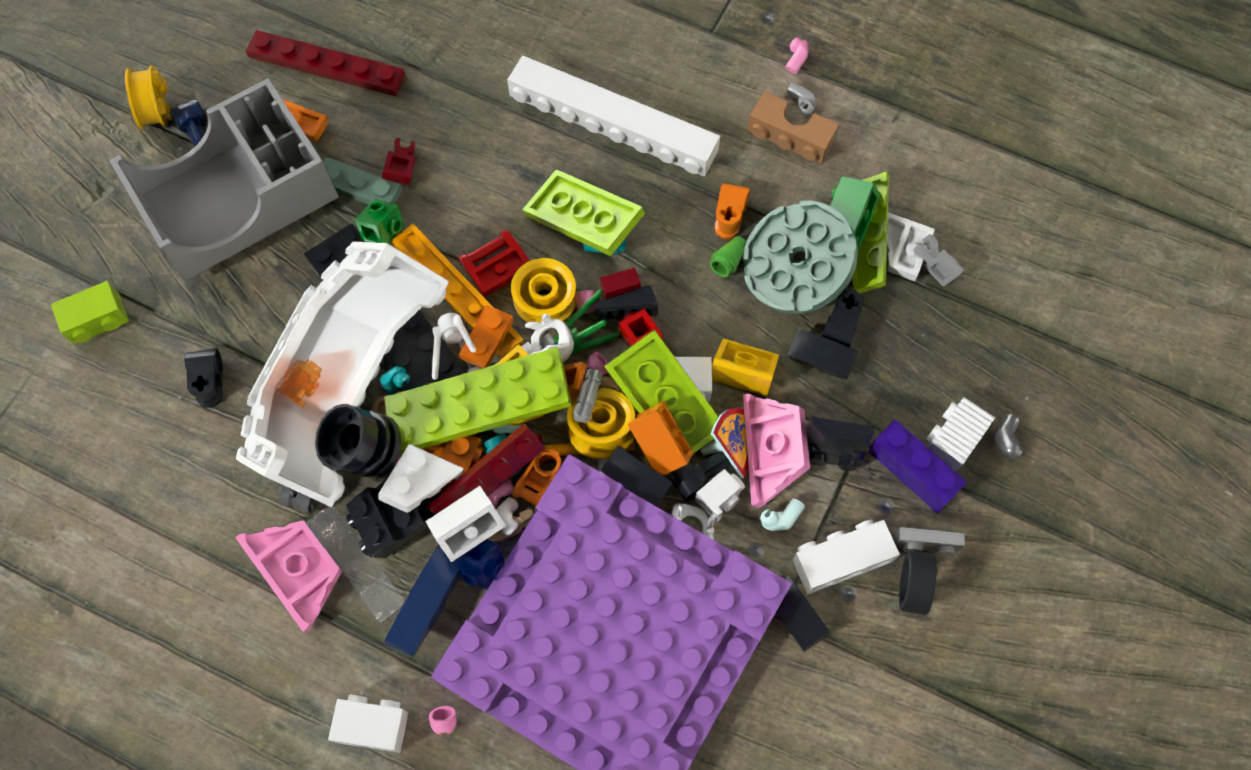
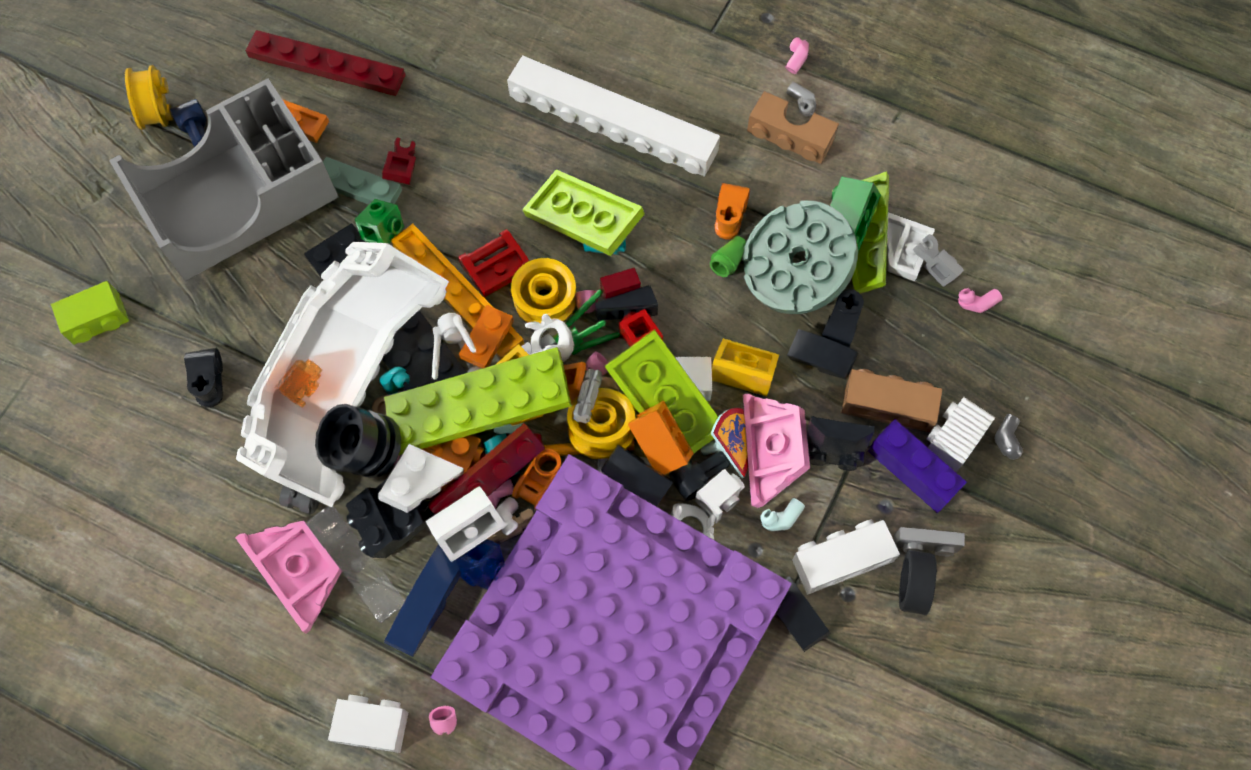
(890, 399): none -> medium nougat brick
(975, 303): none -> bright pink arm

